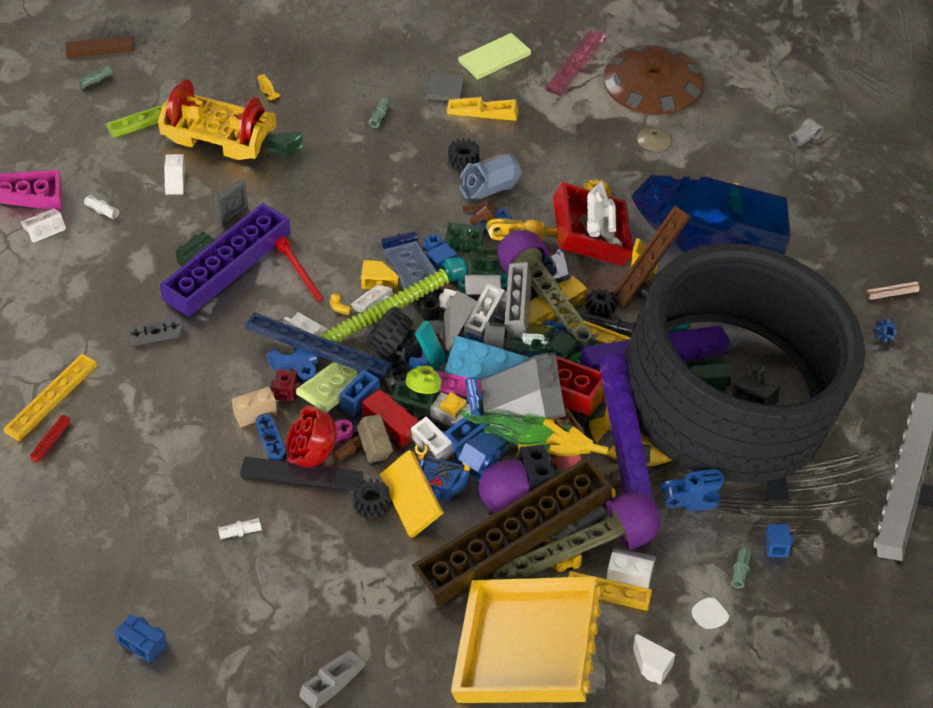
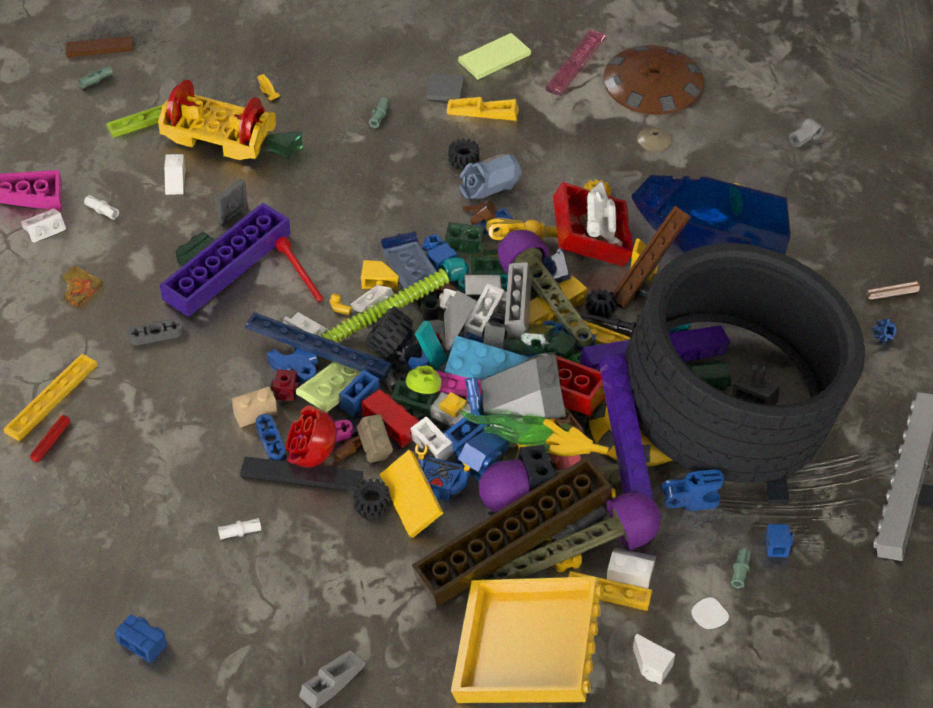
(80, 285): none -> clear yellow tile

